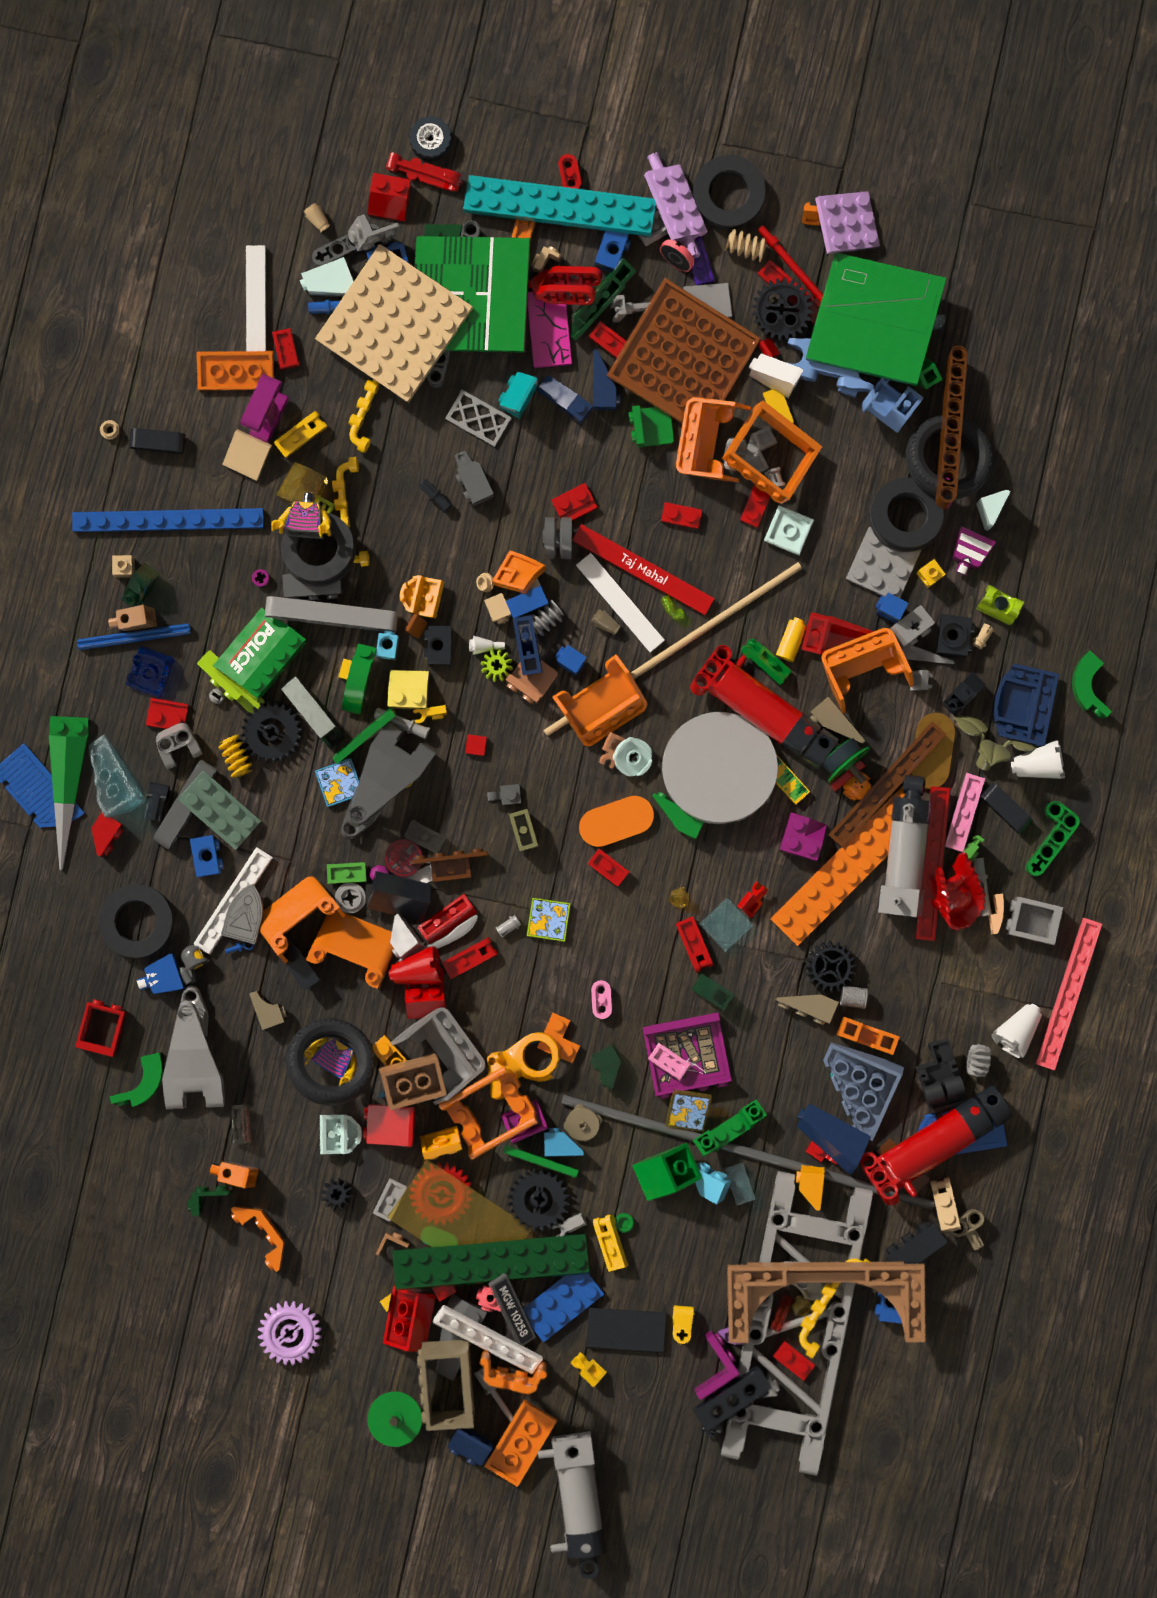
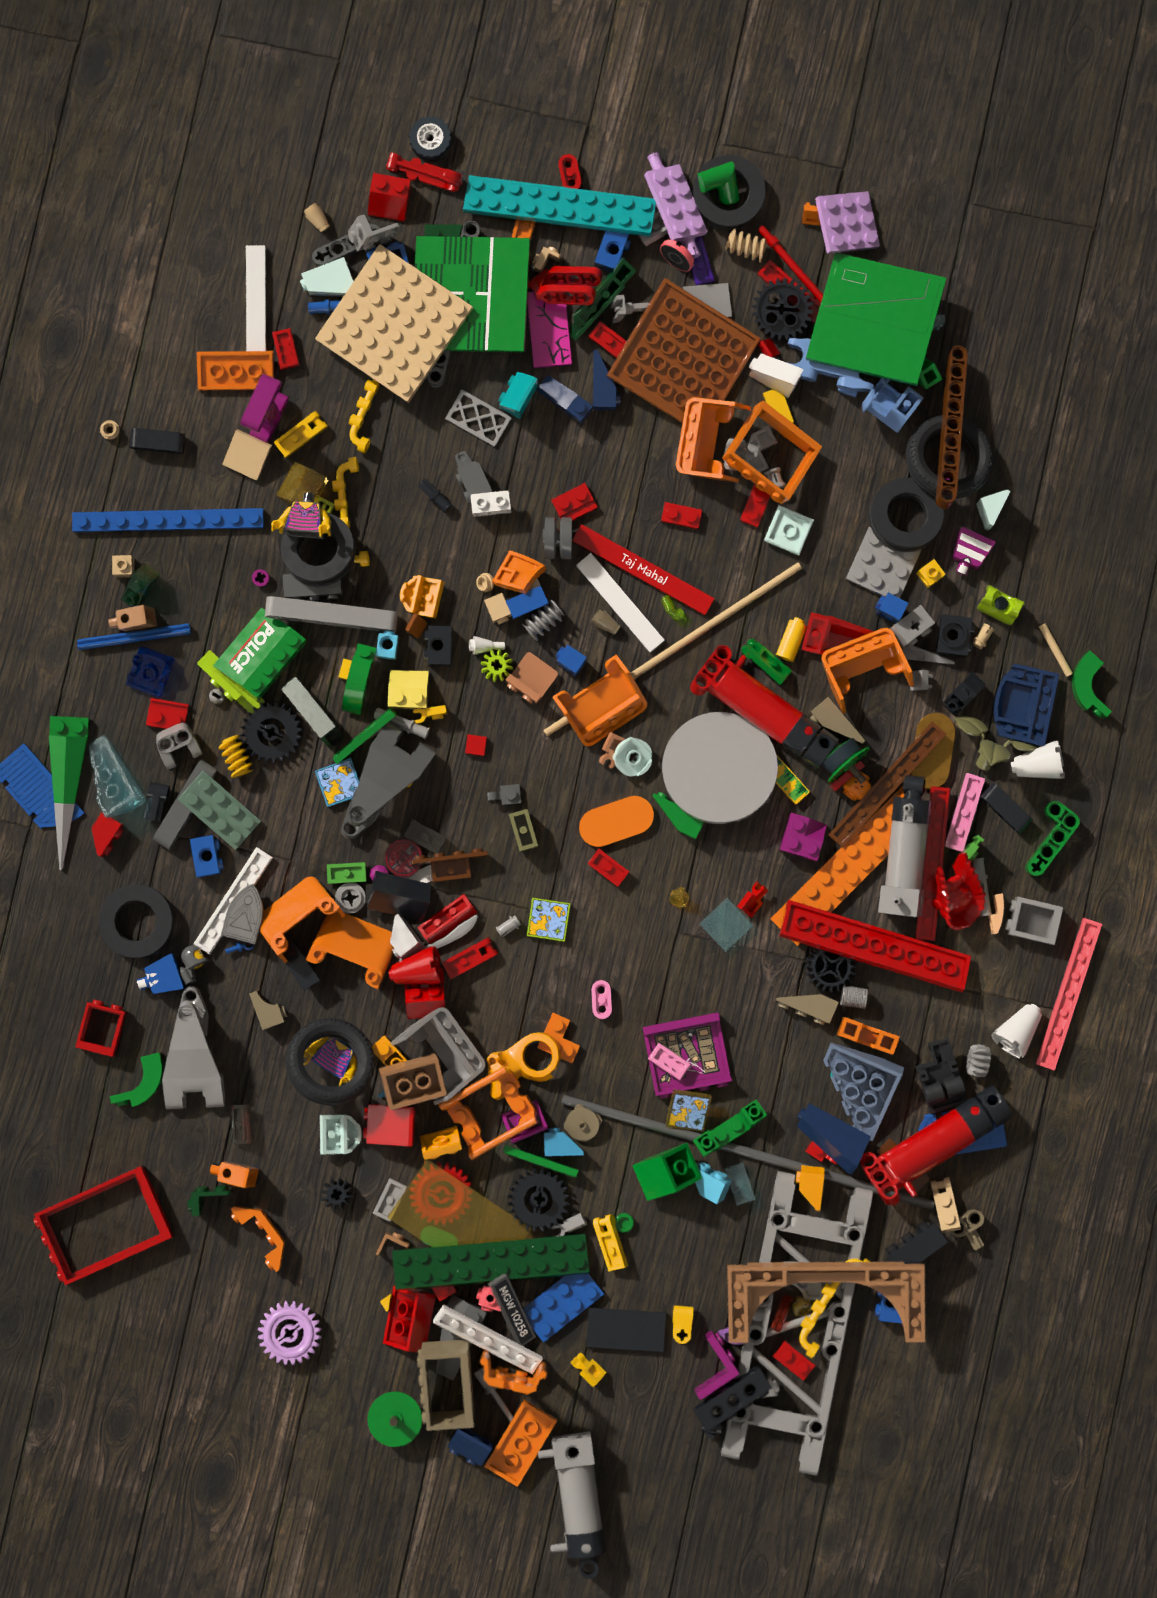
(57, 1256): none -> red window
(490, 503): none -> white bracket
(527, 646): dark blue slope -> none
(608, 1065): clear green slope -> none
(651, 427): green bracket -> none
(694, 943): red plate -> none
(712, 992): clear green slope -> none
(724, 179): none -> green brick
(875, 946): none -> red plate
(1055, 649): none -> tan bar

